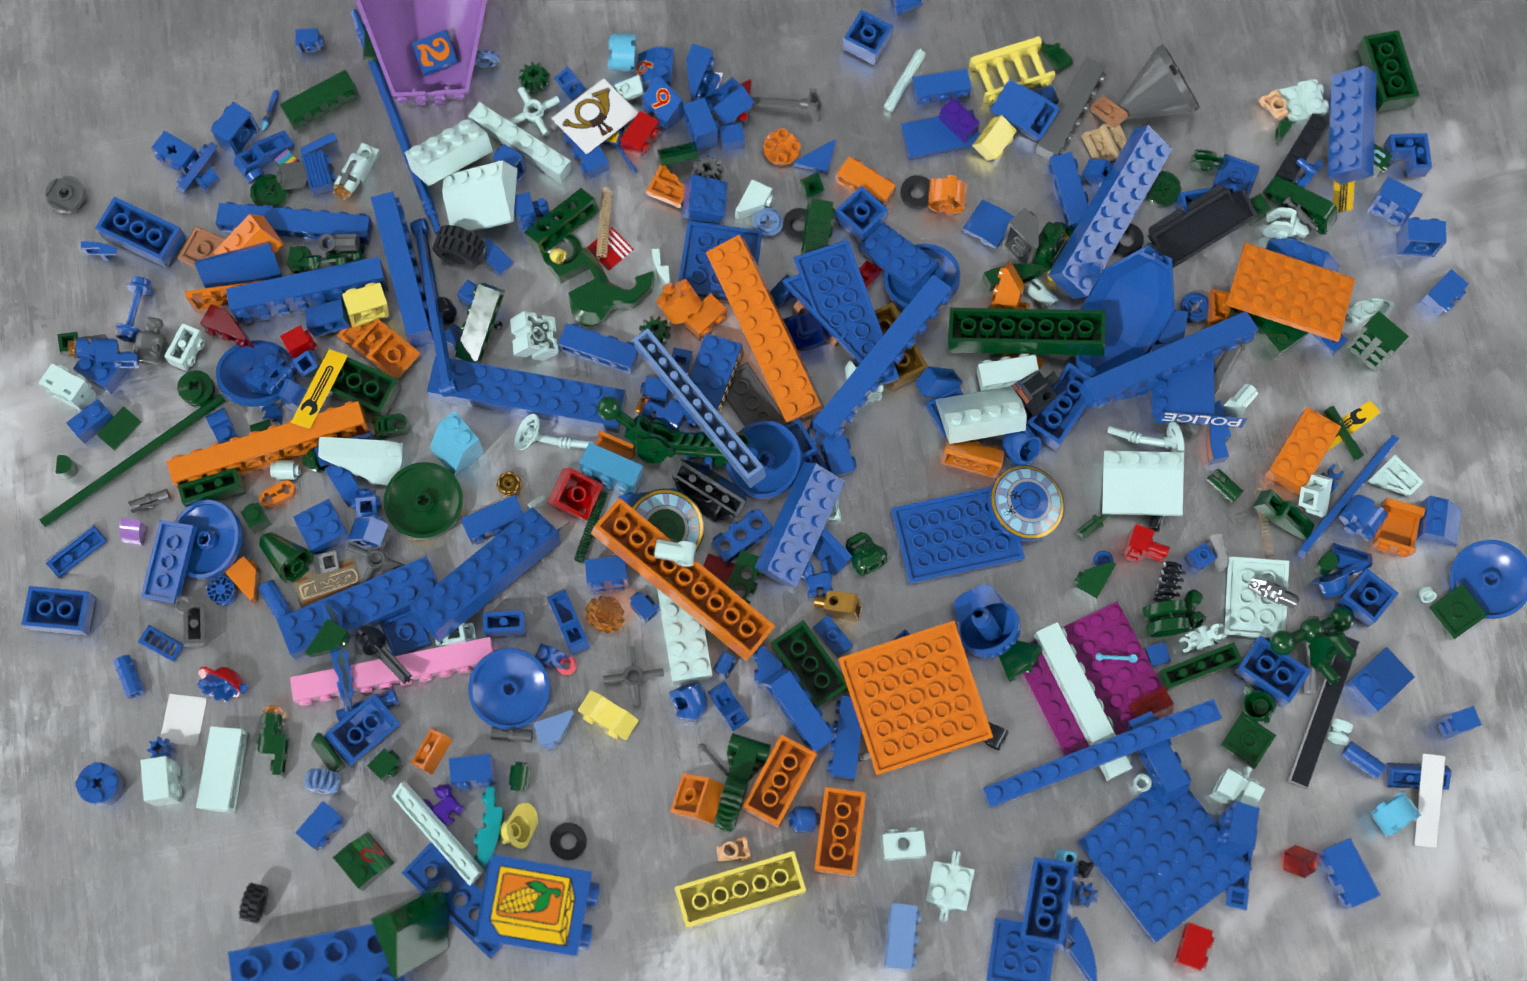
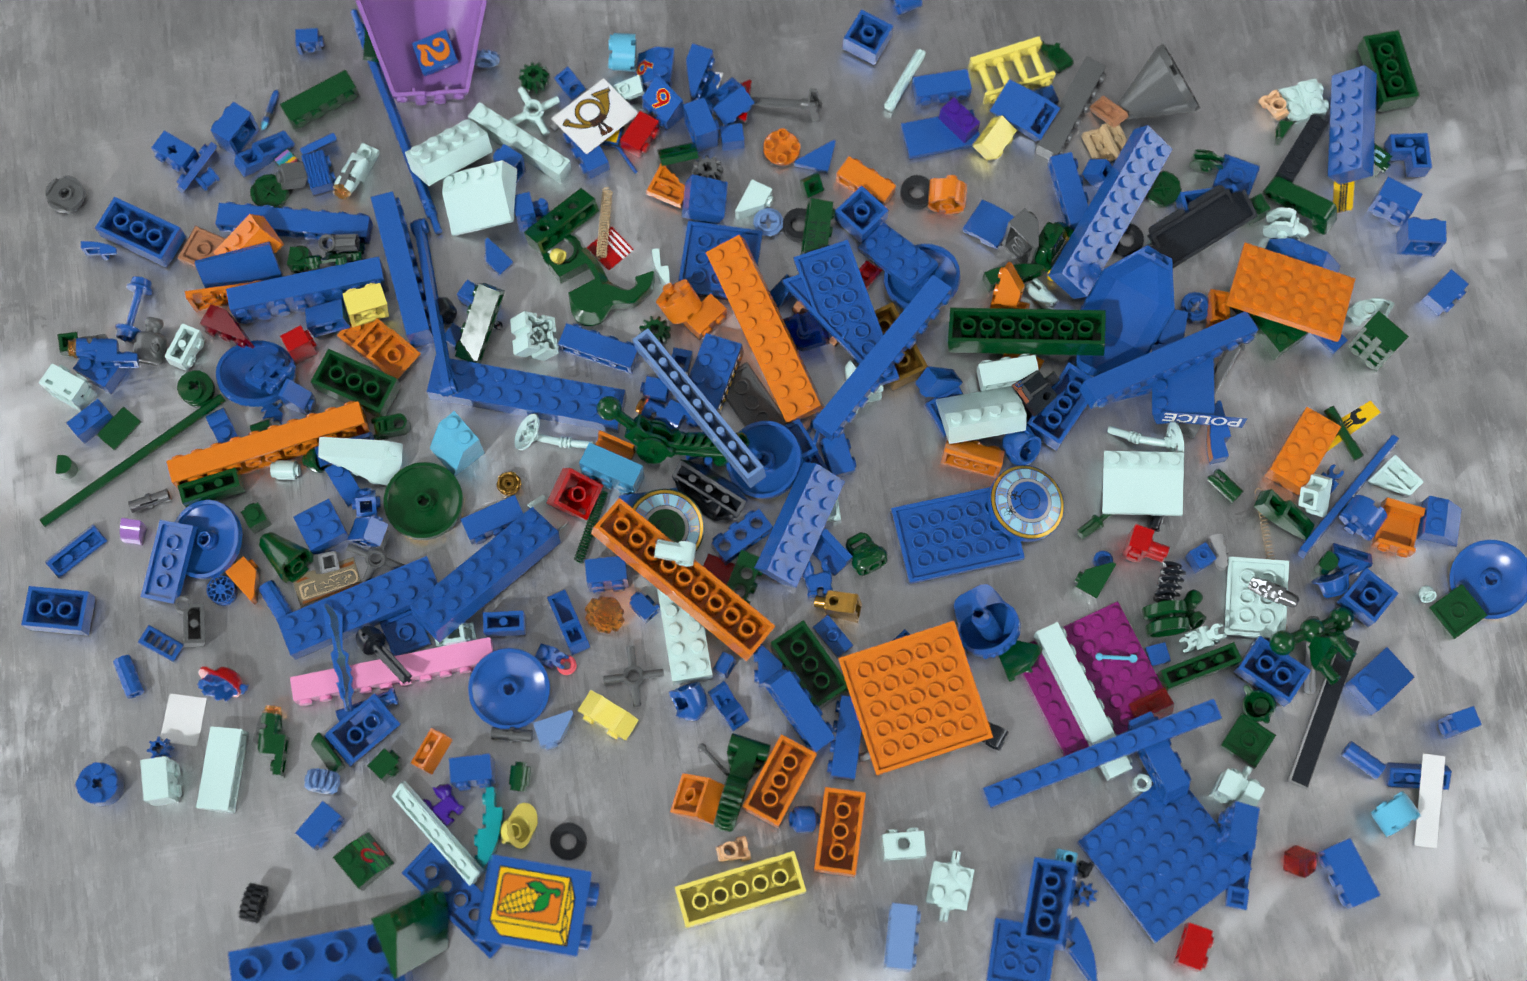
(253, 175): blue tile -> none
(279, 498): orange beam -> none
(307, 363): blue brick -> none
(319, 389): yellow sticker -> none
(328, 640): dark green slope -> none
(458, 246): black tyre -> none
(1237, 405): light aqua piece -> none
(1300, 213): dark grey piece -> none
(1309, 170): blue plate -> none
(1340, 732): light aqua wheel -> none

